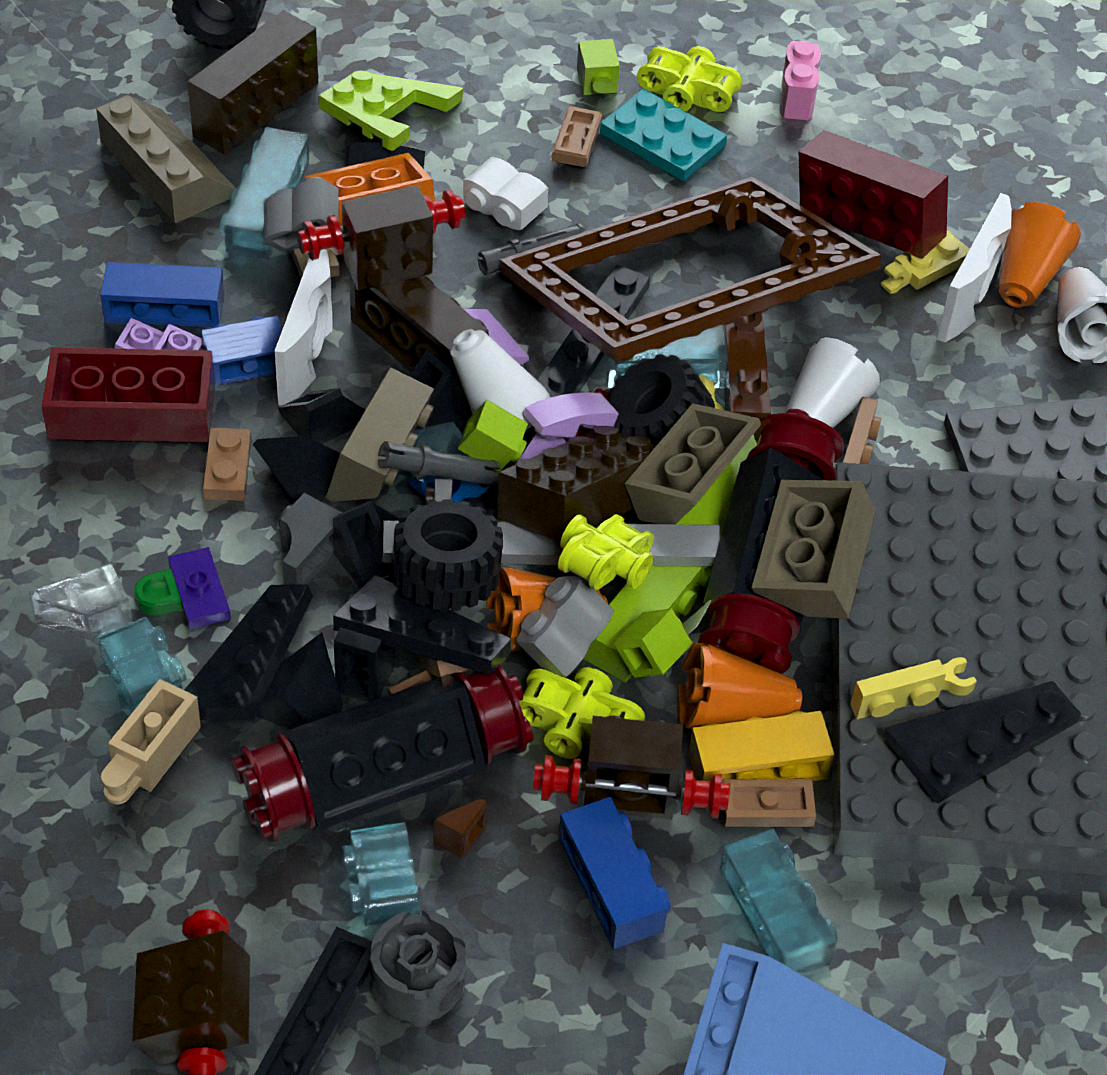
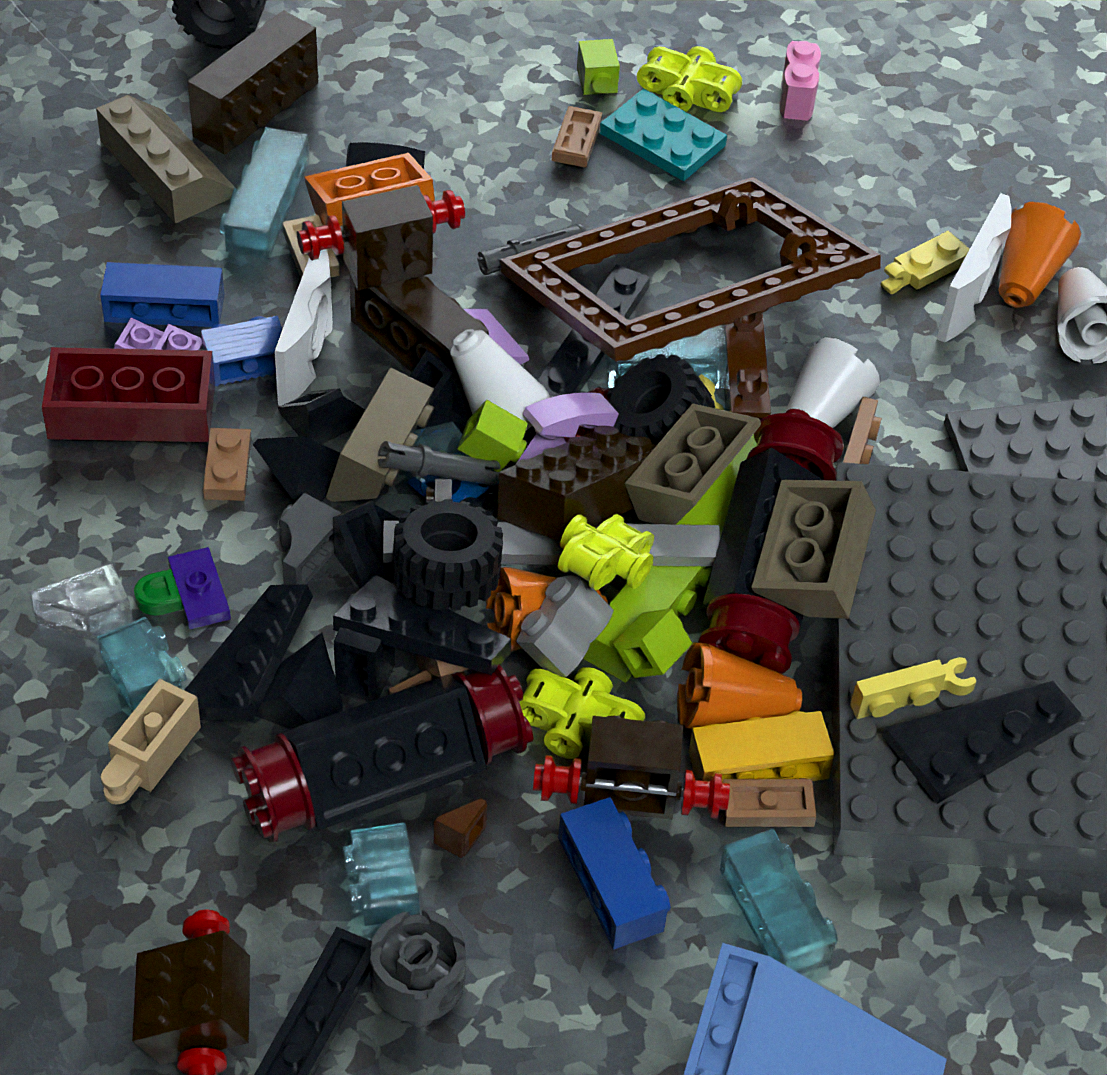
(288, 208): light grey brick -> none
(376, 98): lime wing -> none
(505, 193): white brick -> none
(695, 619): sticker -> none
(874, 193): dark red brick -> none

